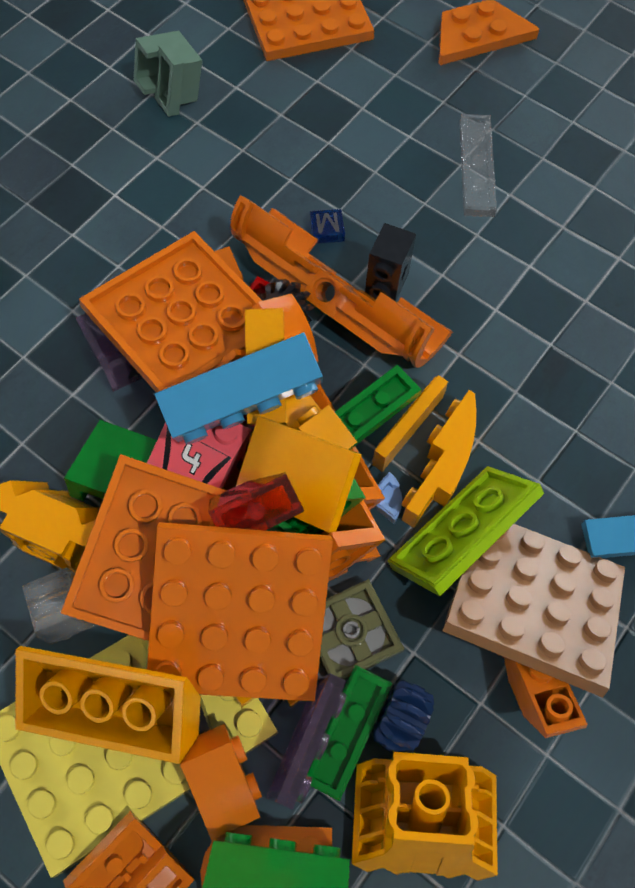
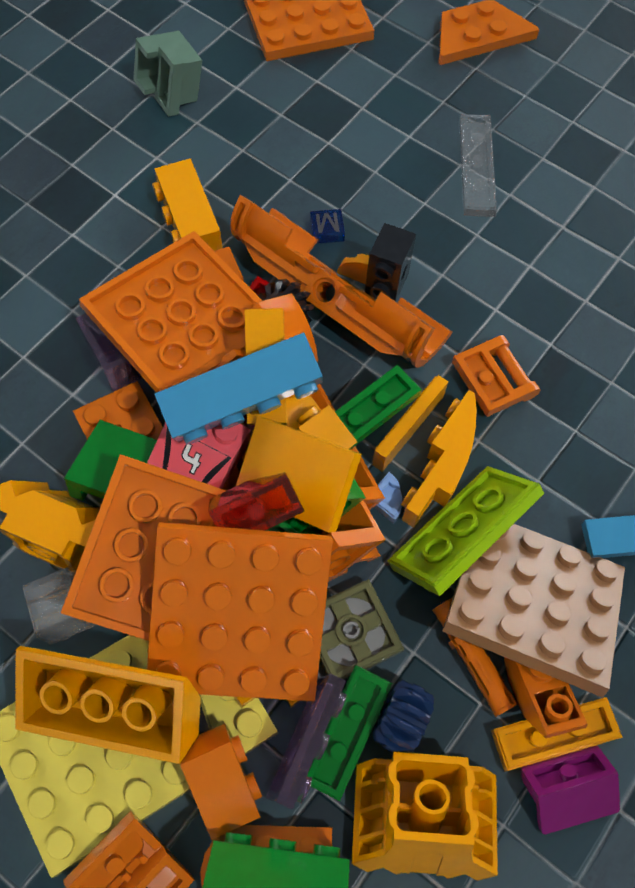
(124, 408): none -> orange plate
(186, 203): none -> light orange brick
(355, 267): none -> light orange tile
(480, 668): none -> orange pin
(488, 381): none -> orange plate
(524, 745): none -> light orange tile
(572, 789): none -> magenta panel

